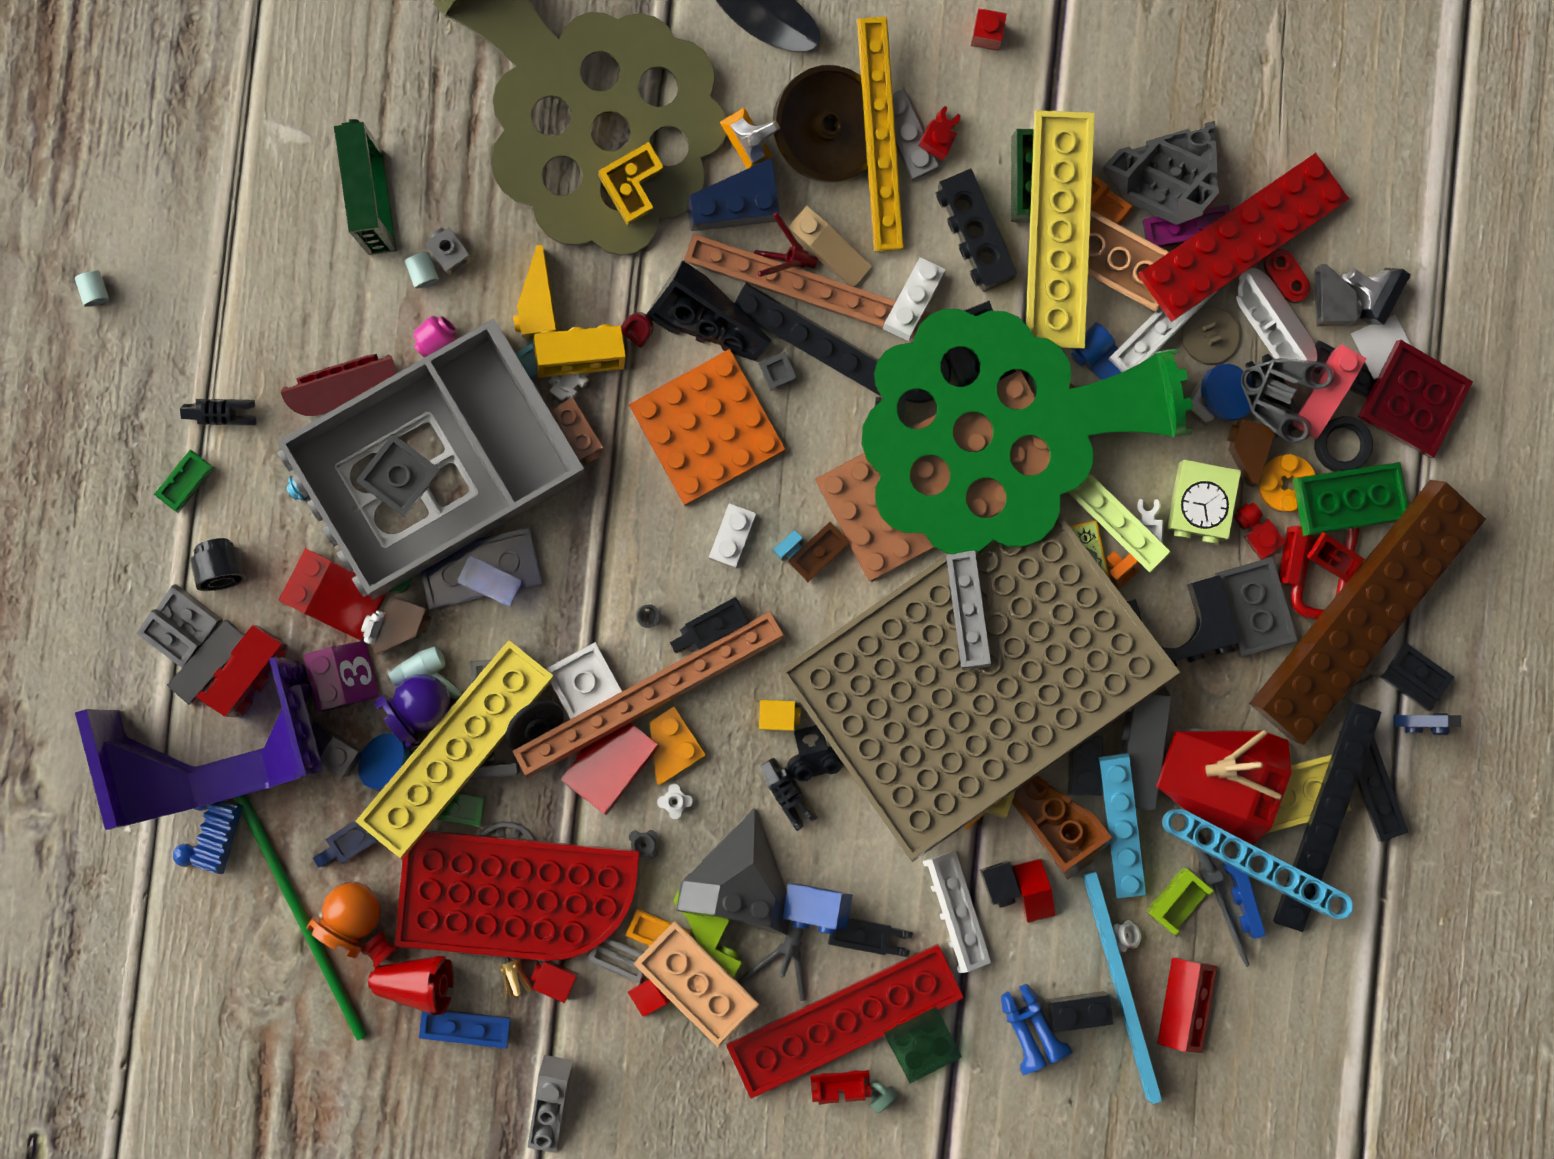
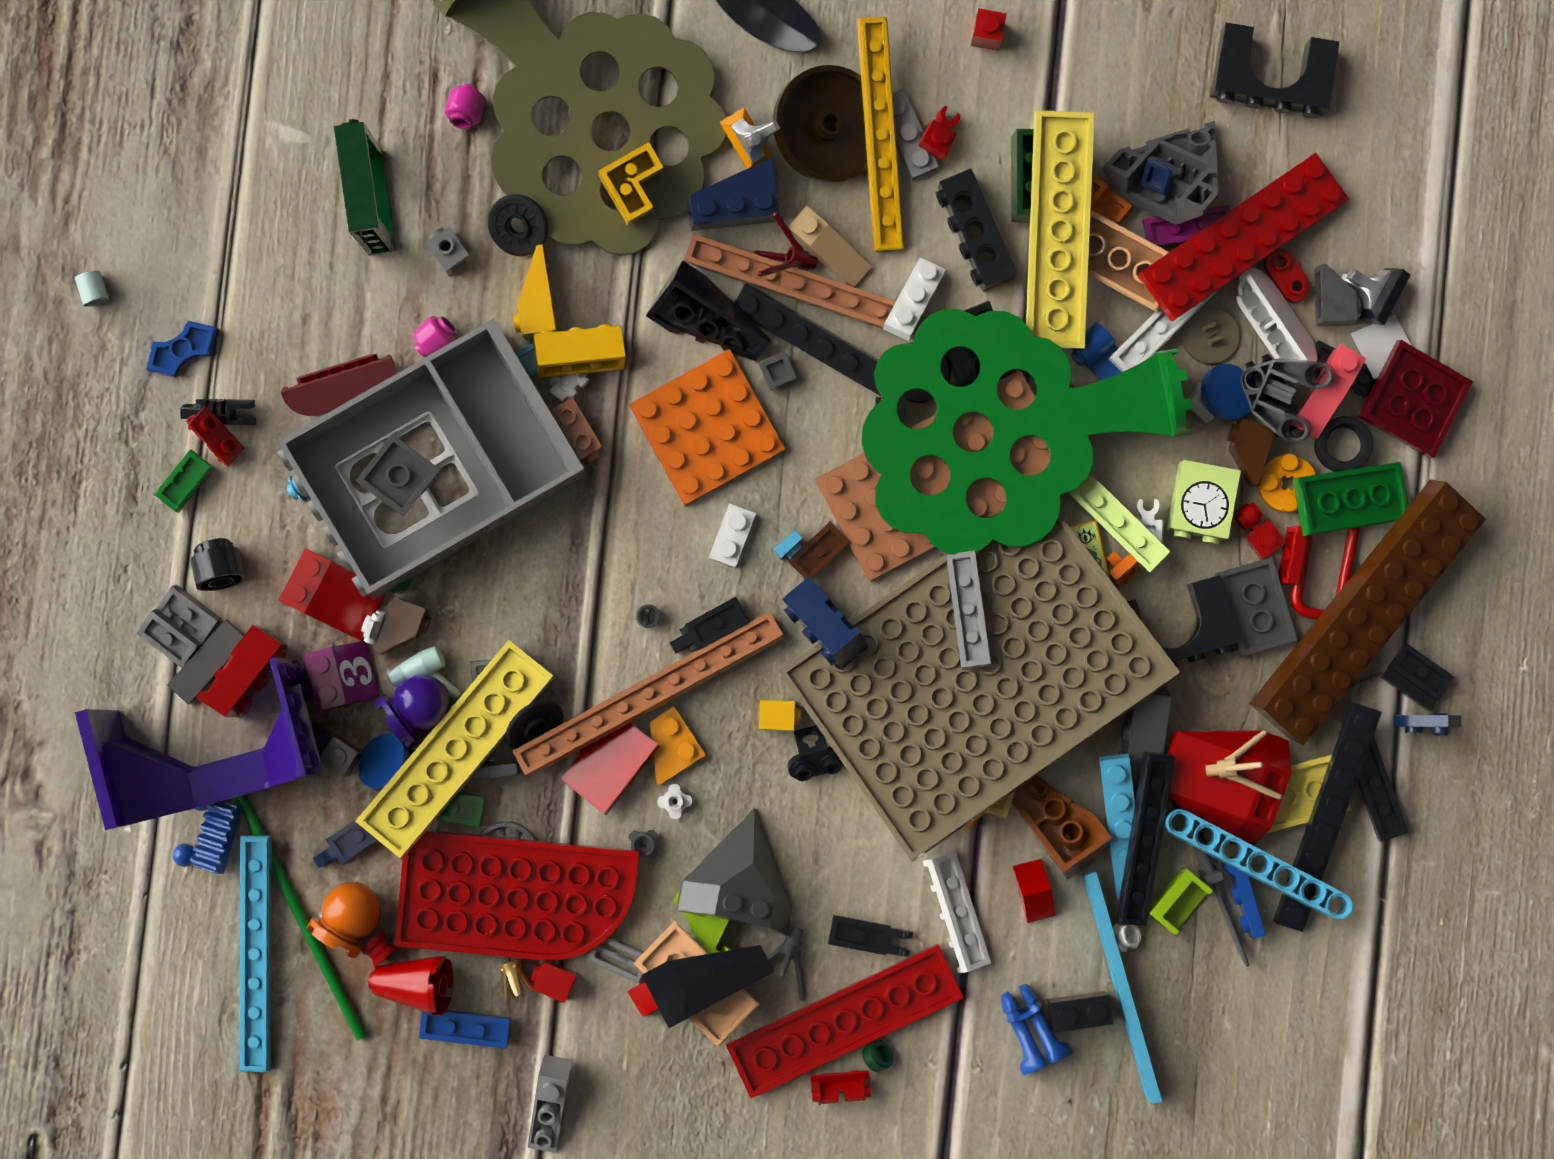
(192, 342): none -> blue tile
(215, 435): none -> red hinge
(255, 953): none -> medium azure tile
(421, 270): light aqua beam -> none
(465, 106): none -> dark pink head
(489, 581): clear blue plate -> none
(508, 552): tile -> none
(531, 215): none -> black wheel
(583, 680): white plate -> none
(638, 328): dark red tile -> none
(647, 927): light orange tile -> none
(697, 982): none -> black wedge
(787, 793): black hinge -> none
(817, 907): brick -> none
(824, 624): none -> dark blue wedge
(877, 1056): none -> dark green tile
(884, 1099): sand green tile -> none
(922, 1044): clear green plate -> none
(1000, 884): black brick -> none
(1084, 768): black brick -> none
(1145, 838): none -> black tile
(1158, 175): none -> dark blue tile
(1187, 1005): red panel -> none
(1236, 82): none -> black arch
(1335, 557): red slope -> none

